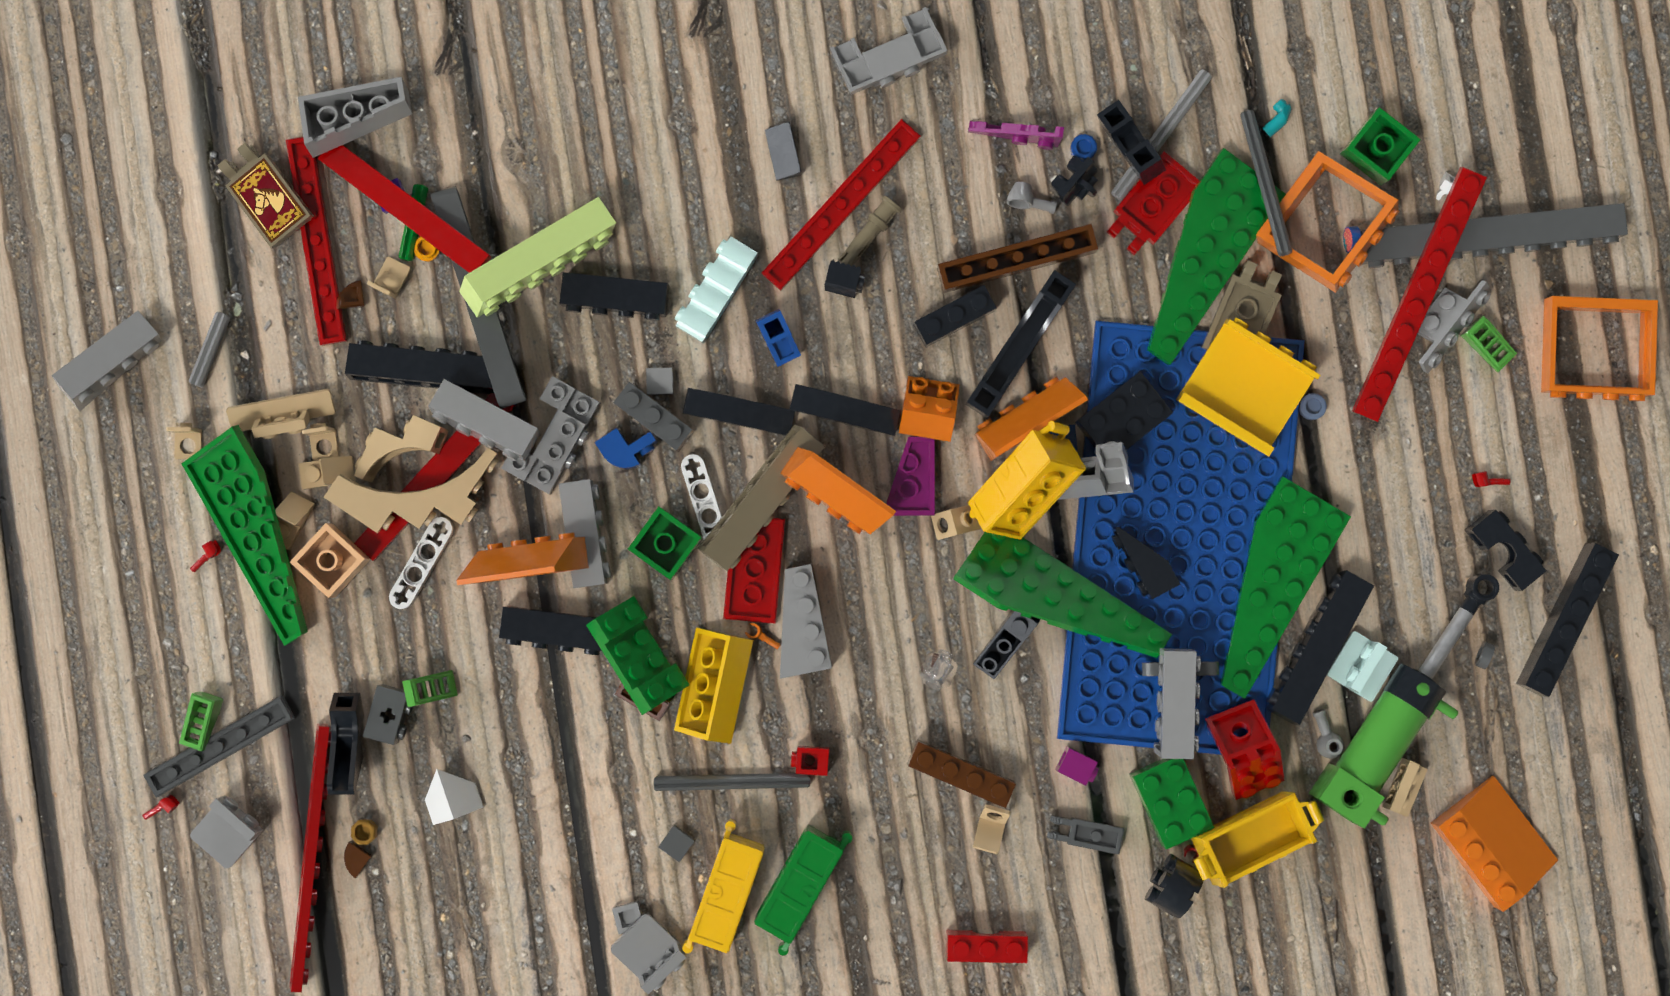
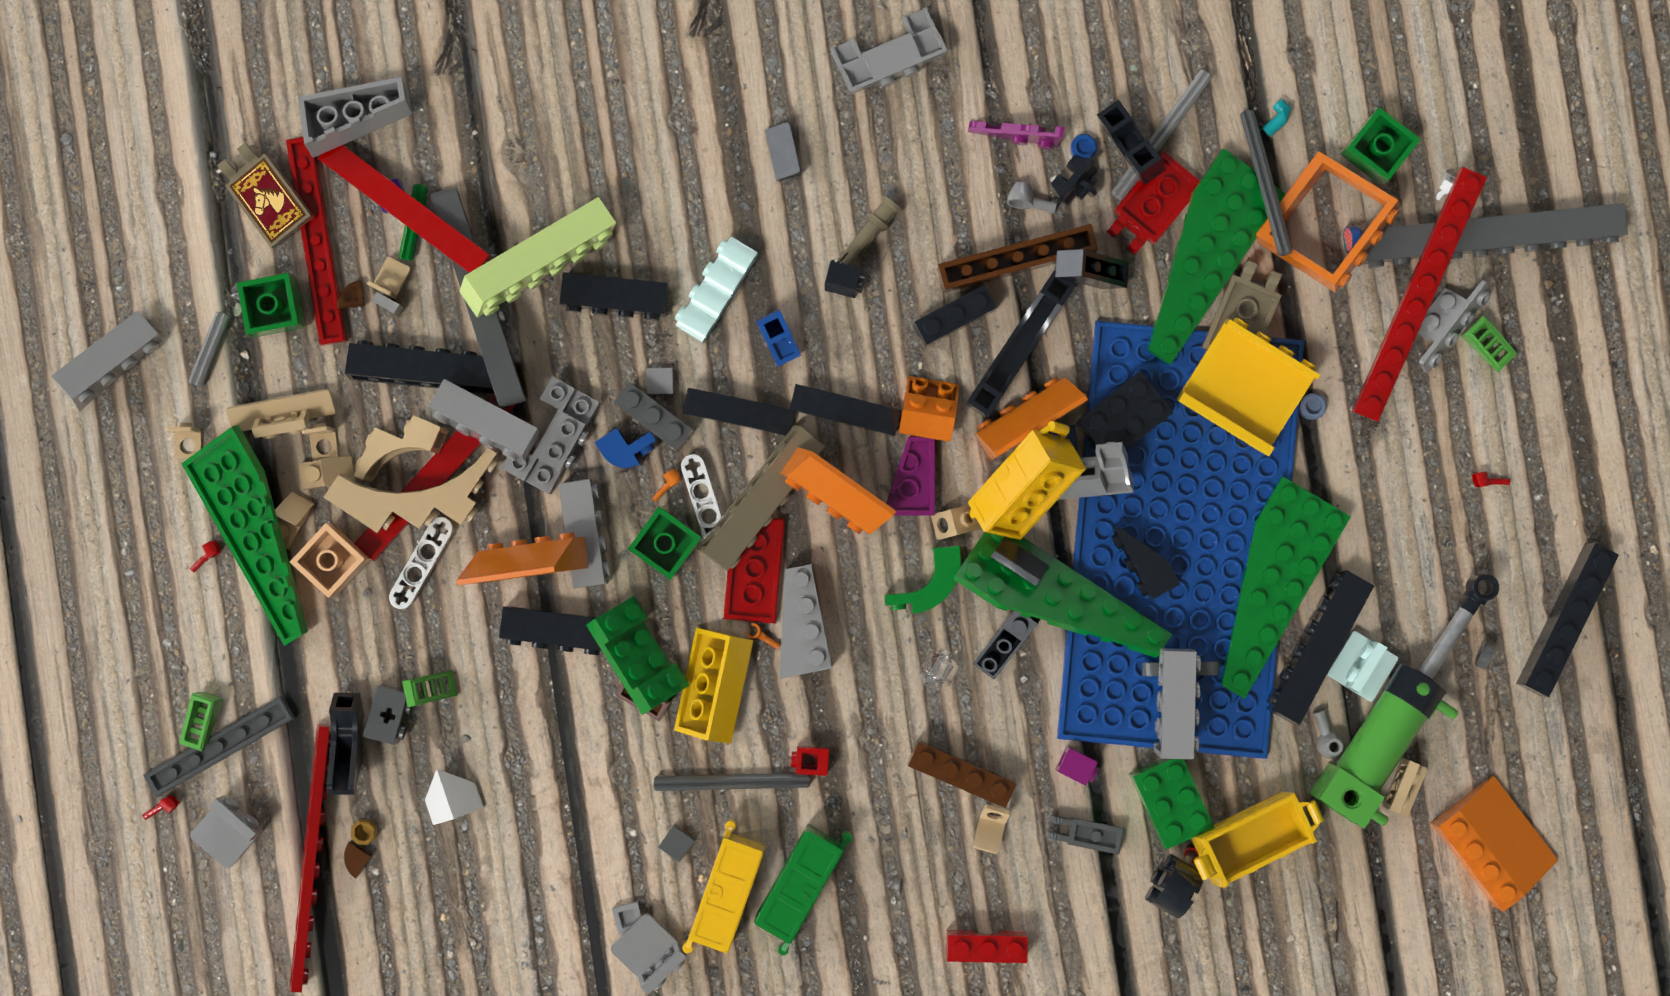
(270, 305): none -> green brick
(387, 304): none -> light grey tile
(425, 251): light orange plate -> none
(672, 478): none -> orange hand
(841, 205): red tile -> none
(946, 565): none -> green arch
(1020, 561): none -> black tile
(1091, 269): none -> black brick
(1251, 760): red bracket -> none
(1522, 565): black arch -> none
(1647, 346): orange window -> none

